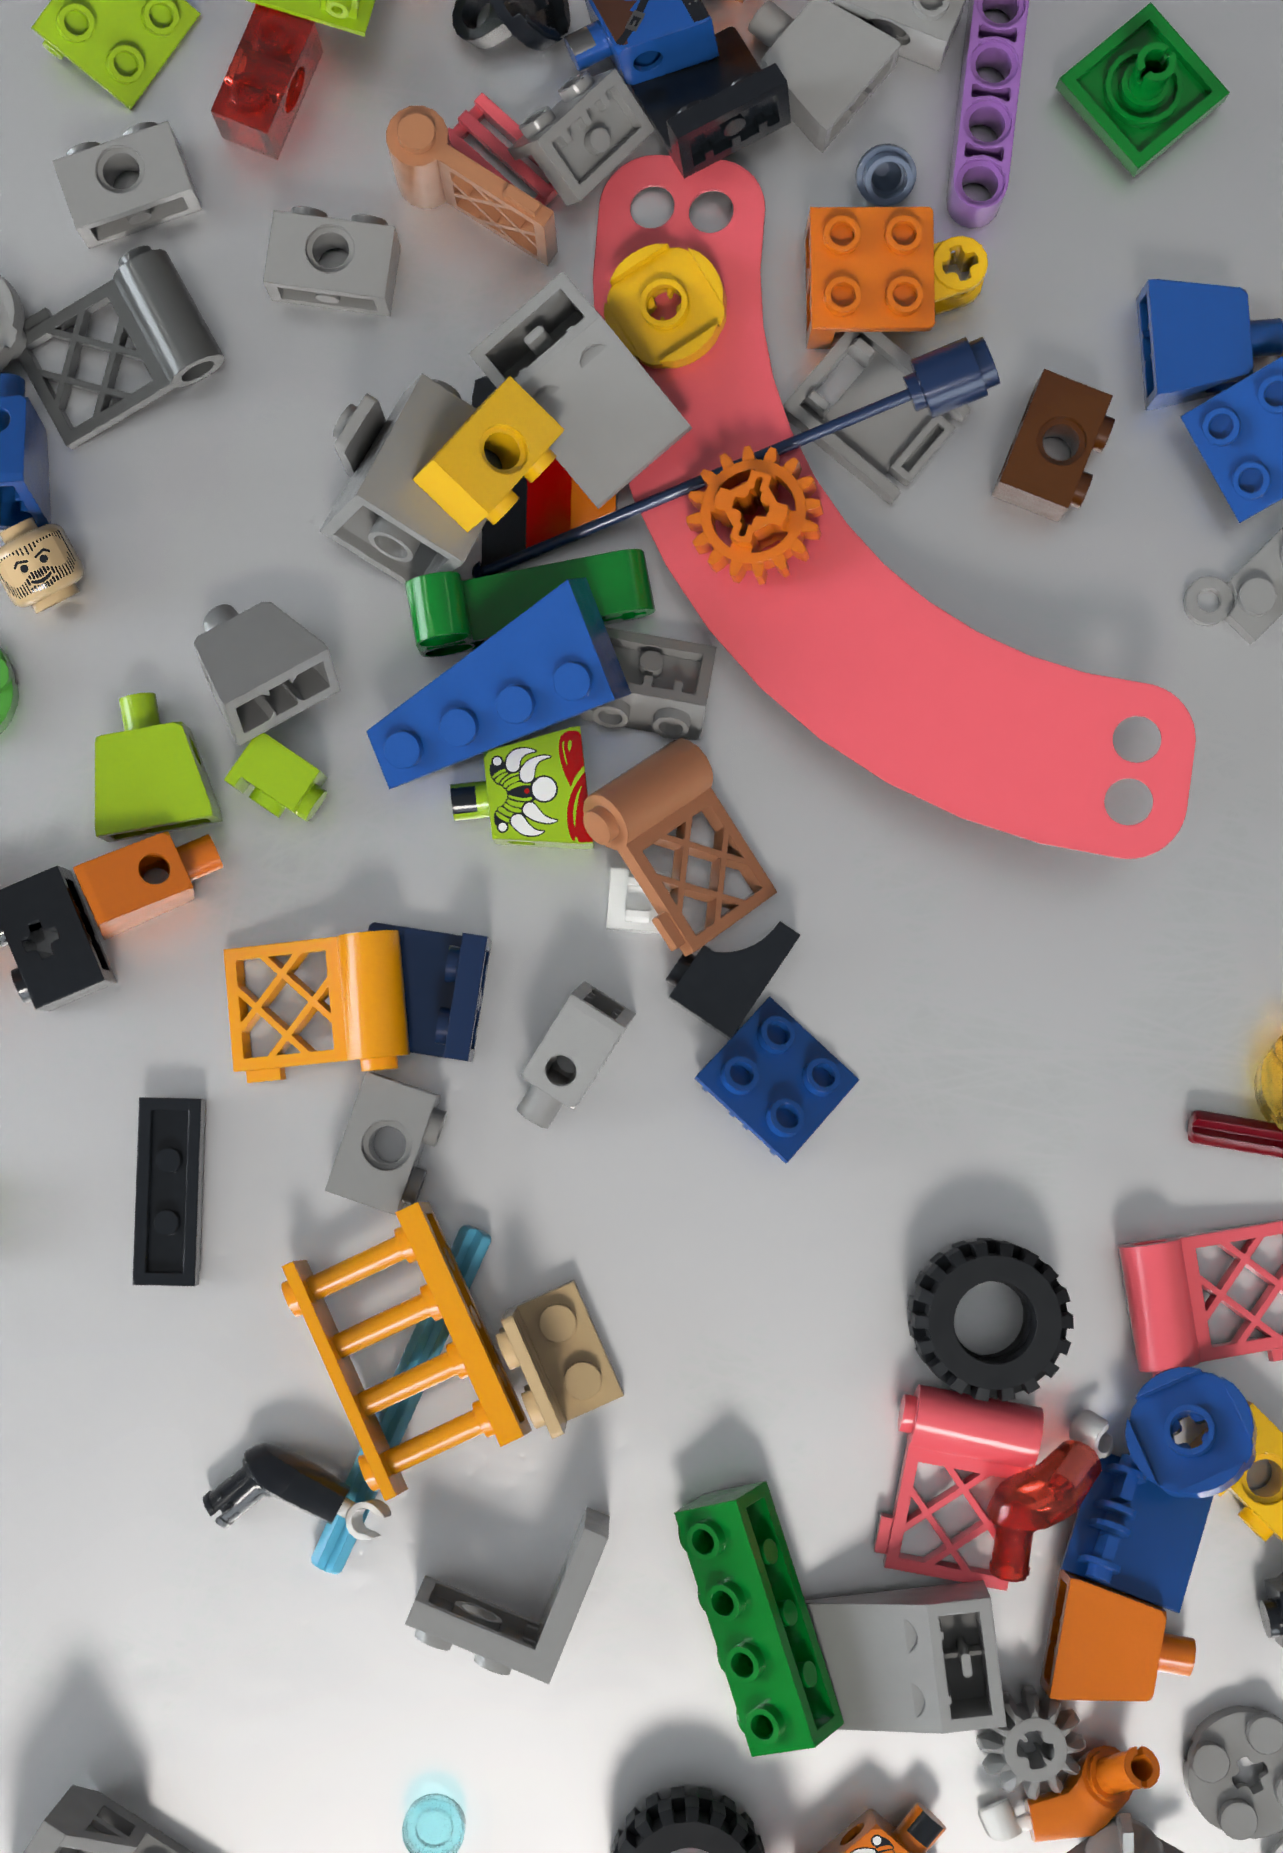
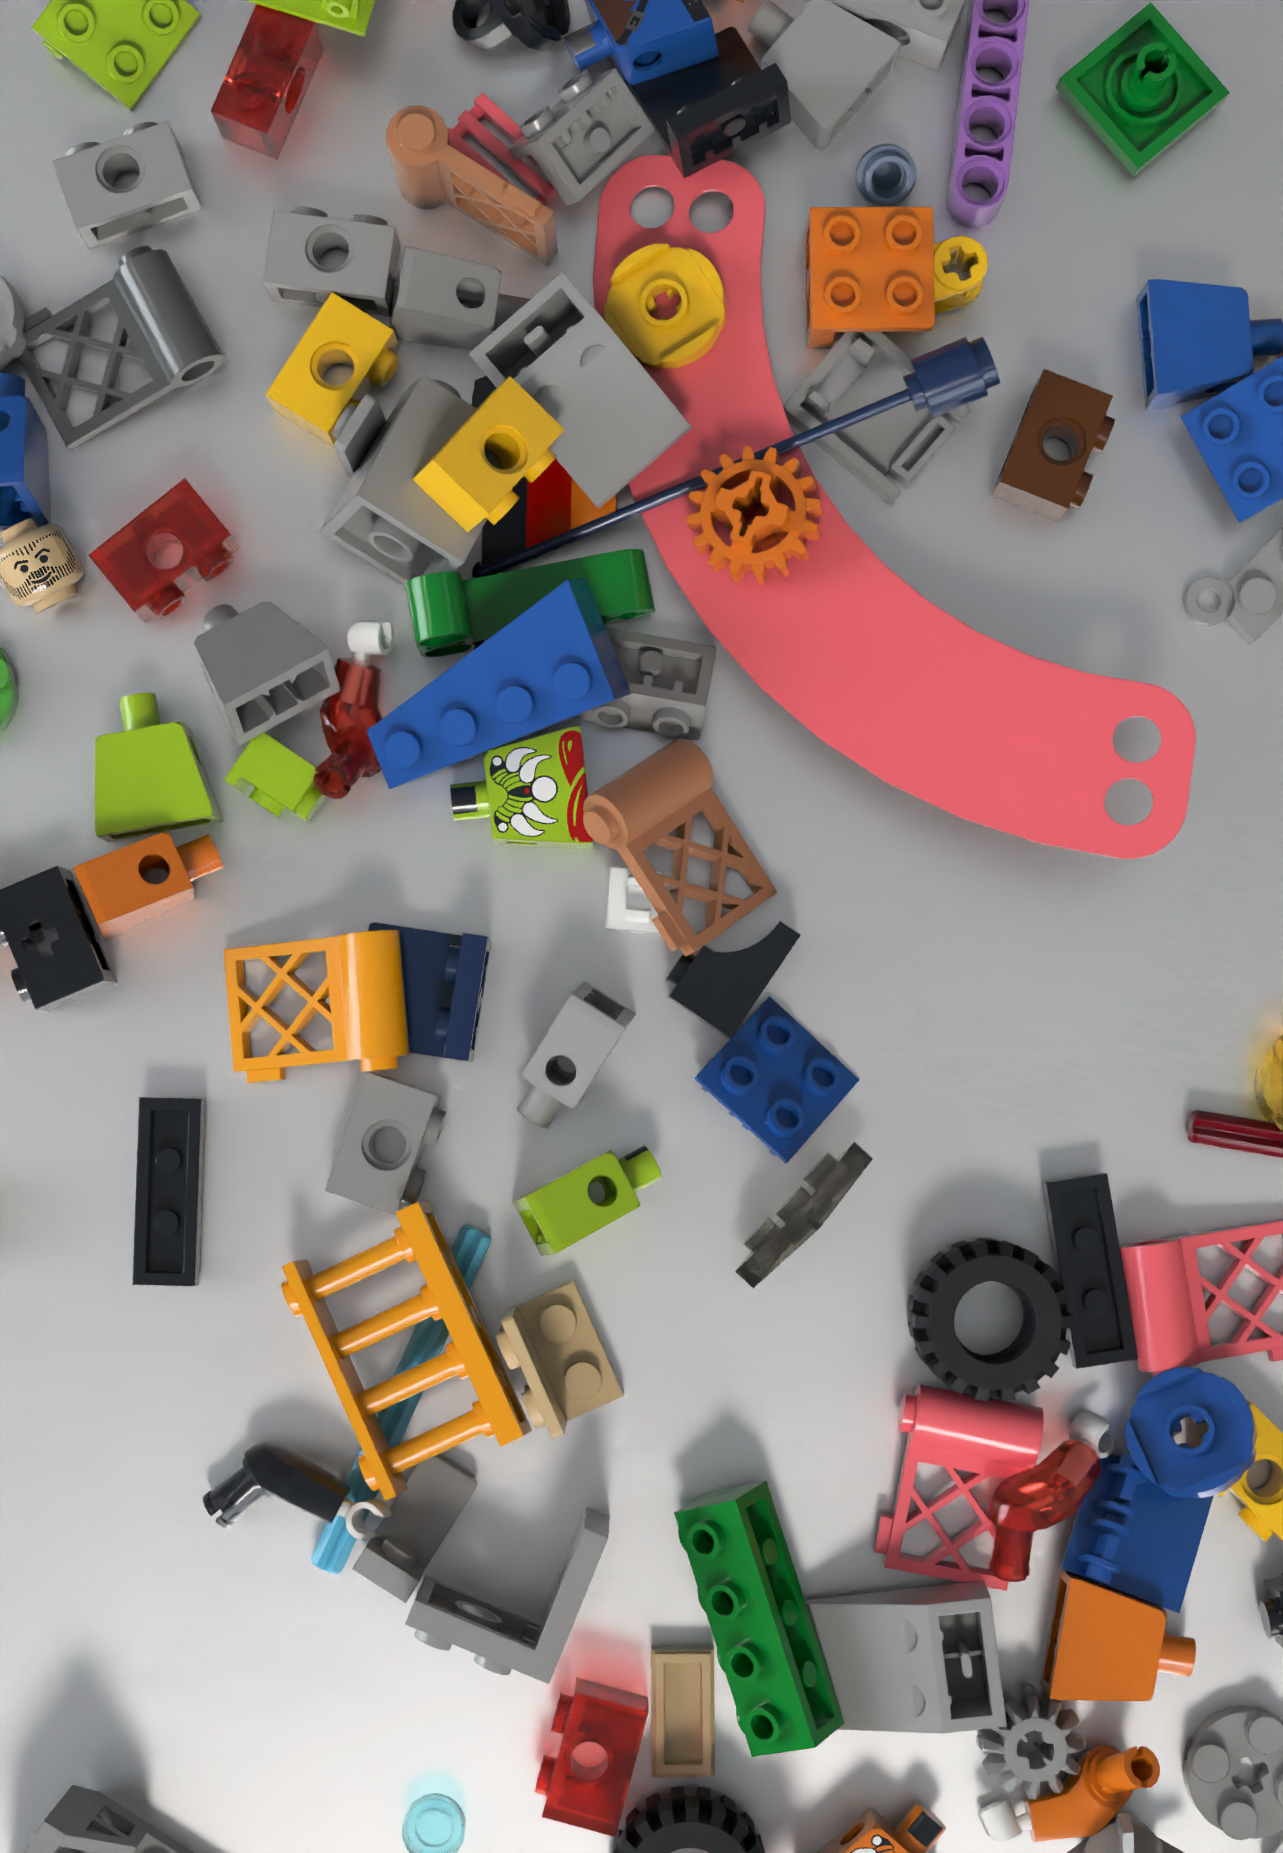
(131, 553): none -> clear red brick
(335, 336): none -> yellow brick
(353, 711): none -> clear red arm
(416, 1527): none -> light grey bracket
(431, 297): none -> light grey torso
(564, 1213): none -> lime torso
(596, 1794): none -> clear red brick
(683, 1711): none -> tan tile
(802, 1213): none -> clear smoke plate
(1090, 1269): none -> black plate

